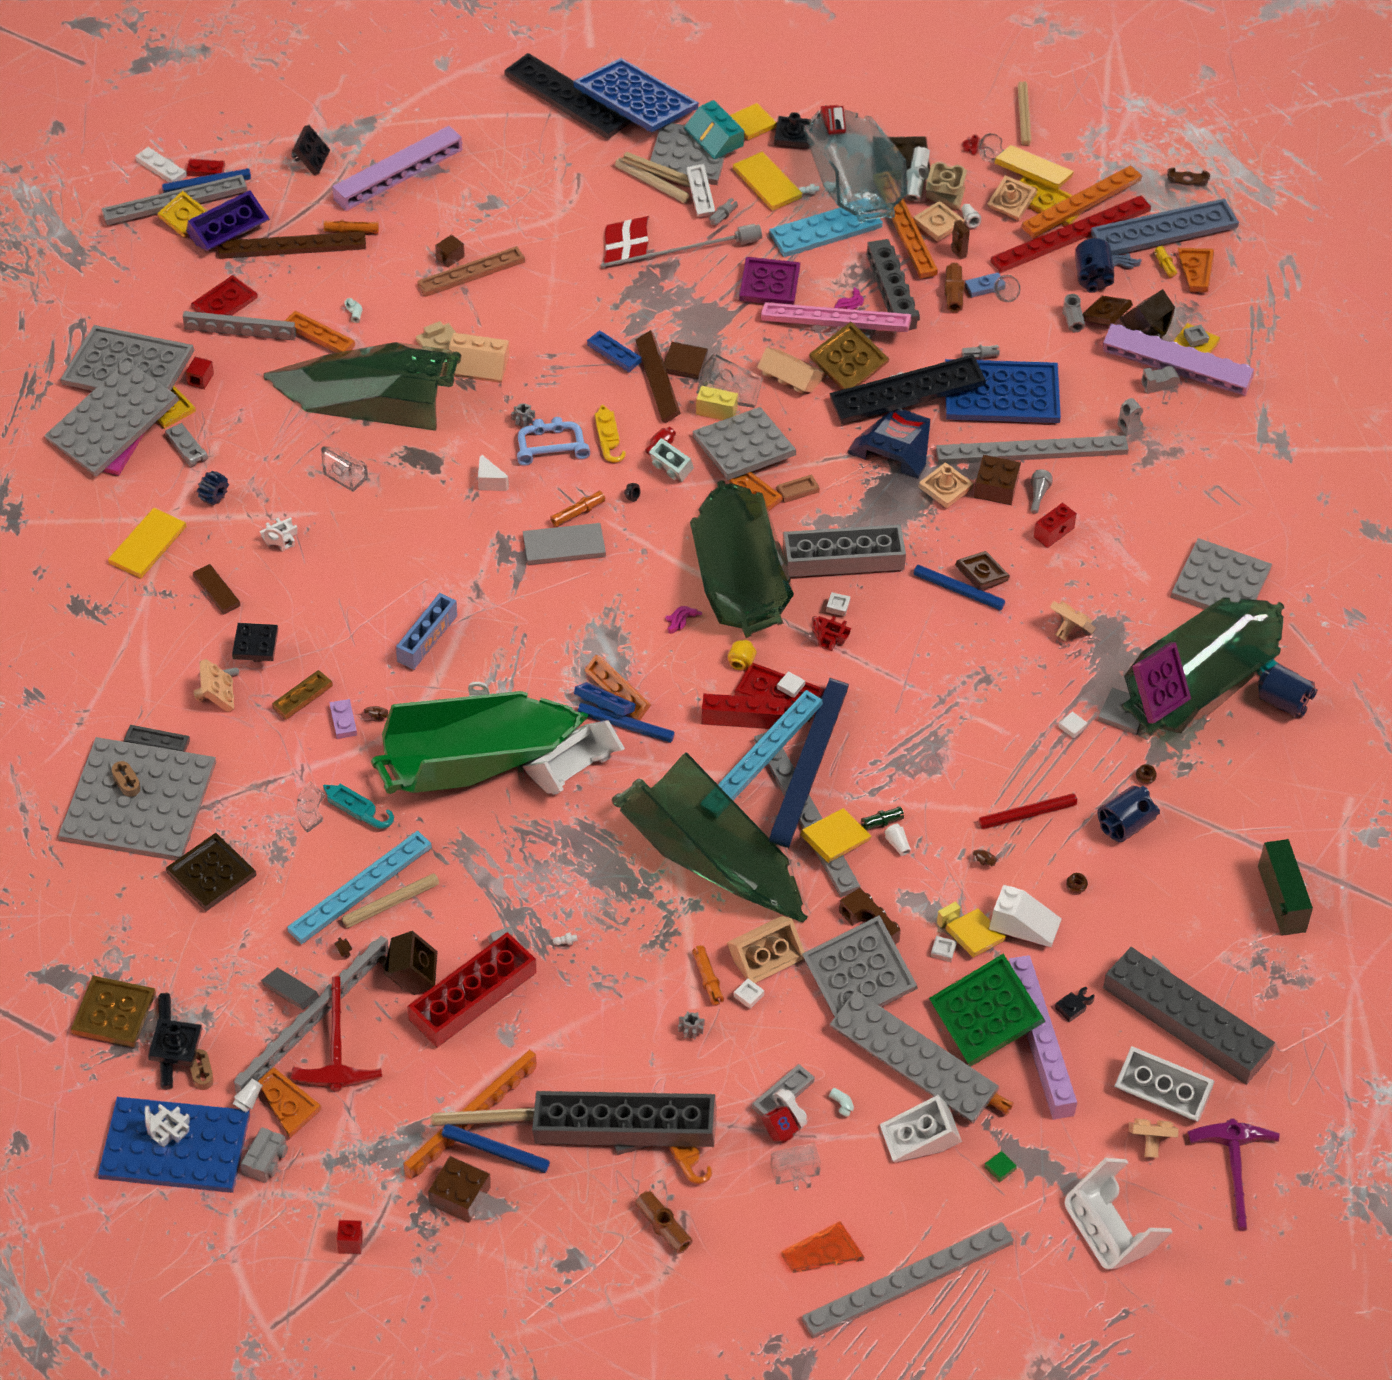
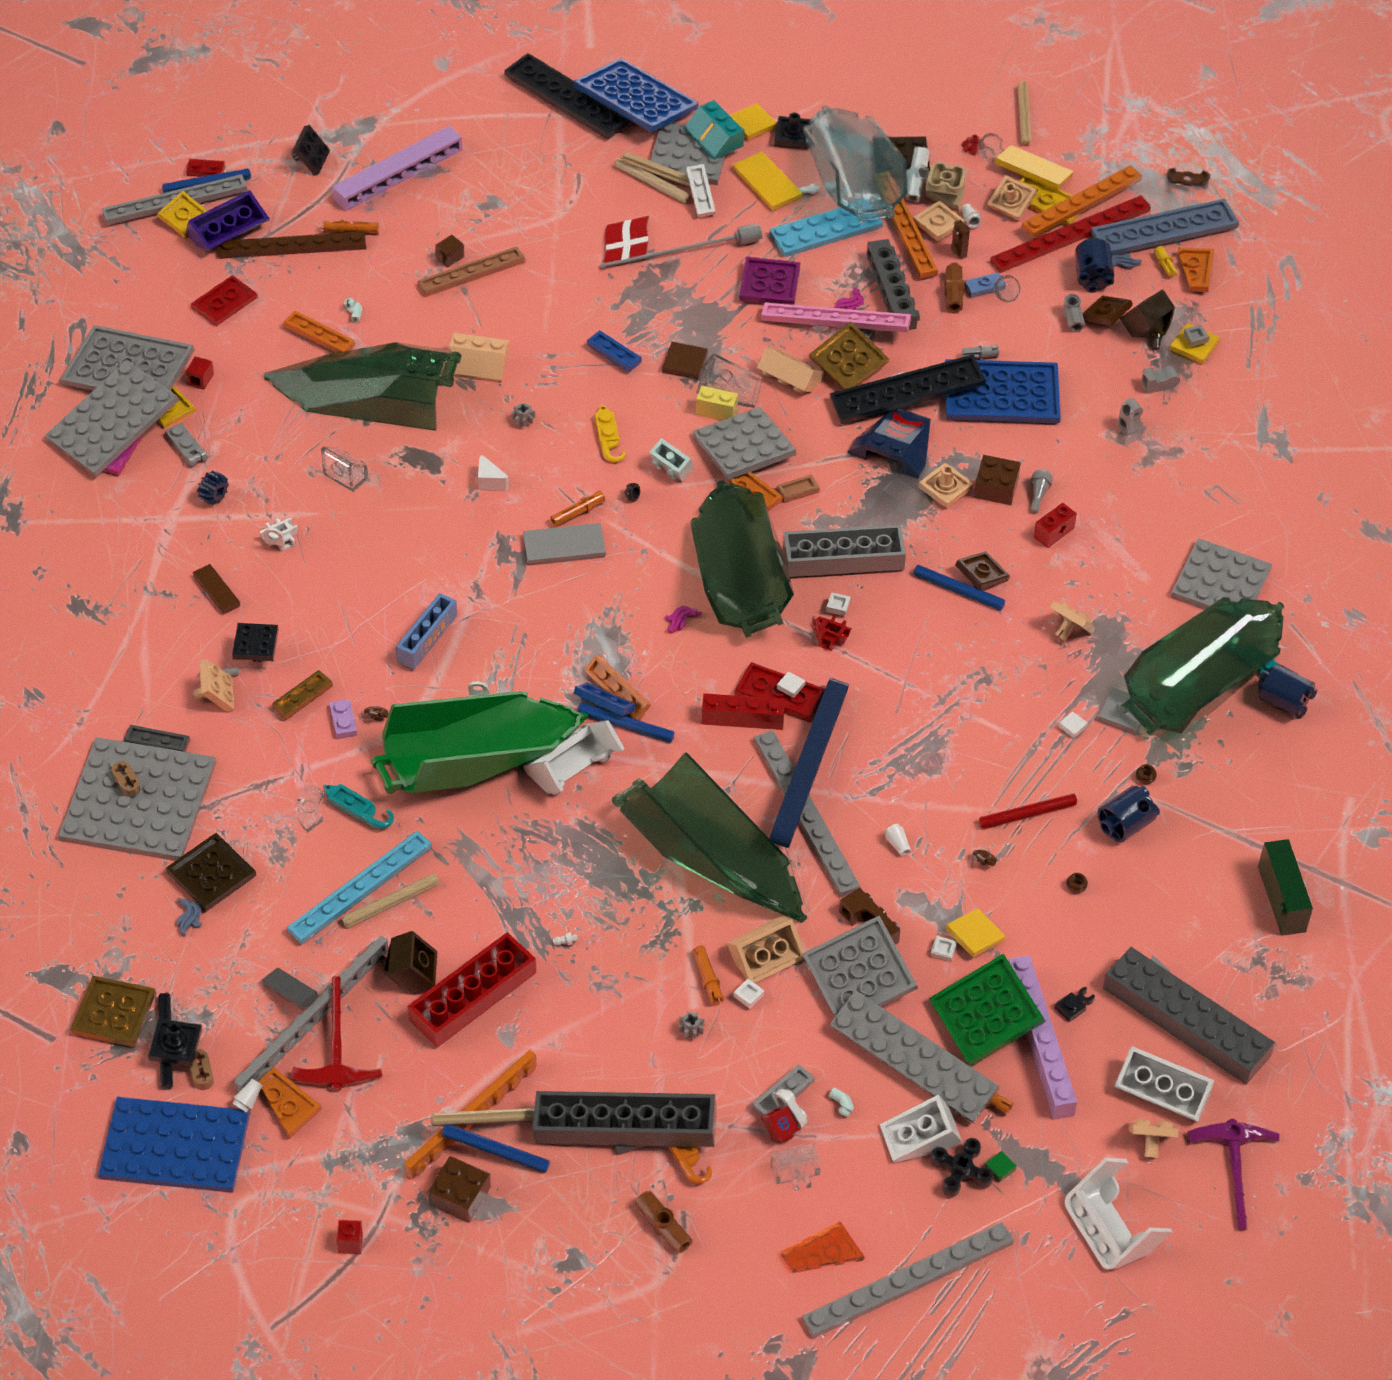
(147, 542): yellow tile -> none
(160, 165): white plate -> none
(166, 1129): white piece -> none
(190, 917): none -> sand blue piece
(239, 325): light grey plate -> none
(264, 1155): light grey brick -> none
(343, 947): reddish brown plate -> none
(436, 336): tan plate -> none
(497, 934): light grey plate -> none
(557, 425): light blue bar -> none
(658, 376): reddish brown tile -> none
(665, 433): red plant -> none
(723, 212): light grey axle -> none
(741, 655): yellow head -> none
(770, 744): medium azure plate -> none
(833, 119): slope -> none
(835, 835): yellow tile -> none
(882, 818): dark green pin -> none
(948, 914): light yellow plate -> none
(961, 1167): none -> black gear
(1024, 917): white slope -> none
(1033, 449): light grey plate -> none
(1161, 682): magenta plate -> none
(1186, 360): lavender brick -> none

